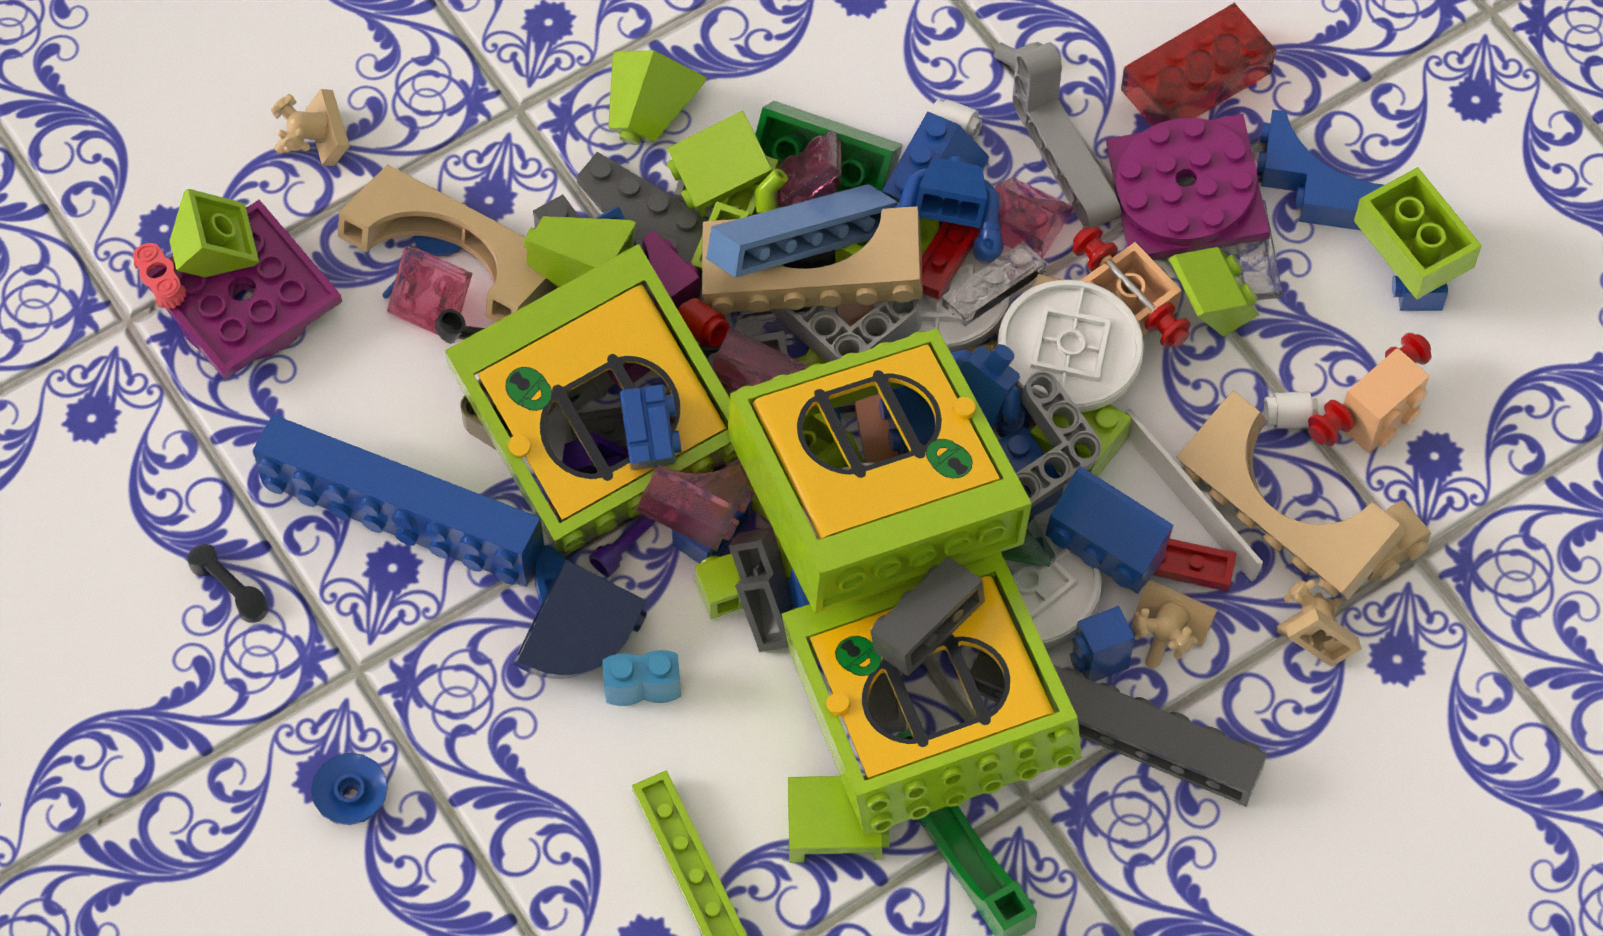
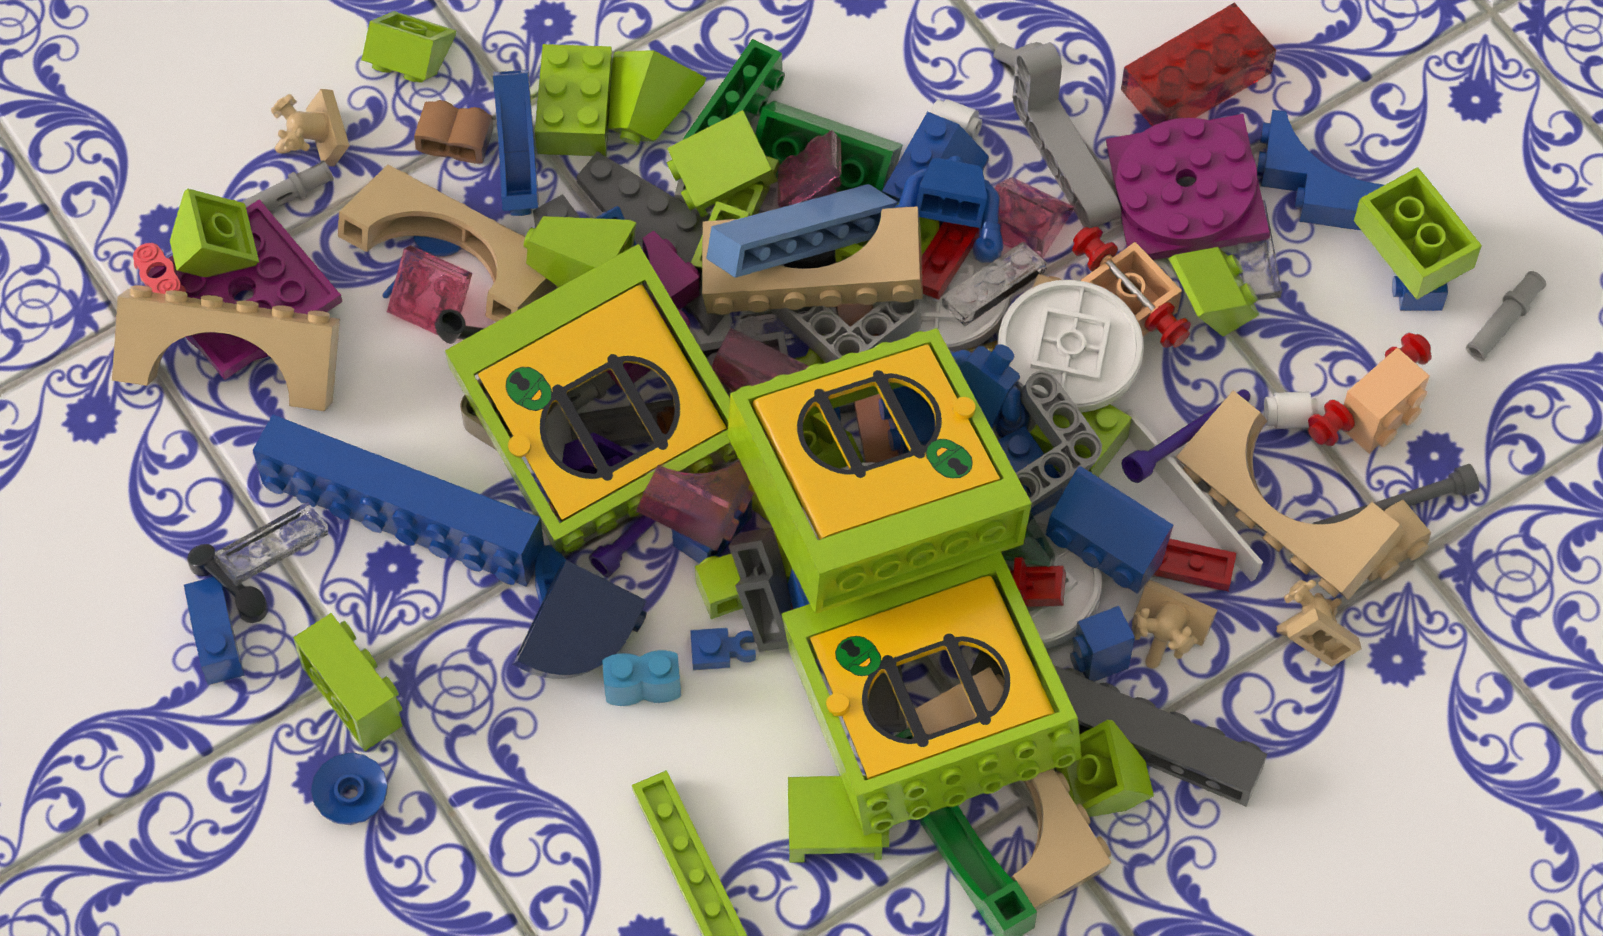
(213, 631): none -> blue slope
(271, 543): none -> clear plate
(295, 186): none -> light grey pin
(297, 342): none -> tan arch
(349, 680): none -> lime brick
(407, 46): none -> lime slope
(453, 131): none -> medium nougat brick
(516, 142): none -> blue arch
(573, 100): none -> lime brick
(648, 427): blue brick -> none
(704, 322): red brick -> none
(714, 648): none -> blue plate
(744, 87): none -> green brick
(766, 191): lime arm -> none
(927, 615): dark grey brick -> none
(1039, 584): none -> red bracket
(1065, 845): none -> tan arch
(1109, 774): none -> lime slope
(1140, 464): none -> dark purple piece
(1462, 481): none -> dark grey piece
(1515, 304): none -> light grey pin

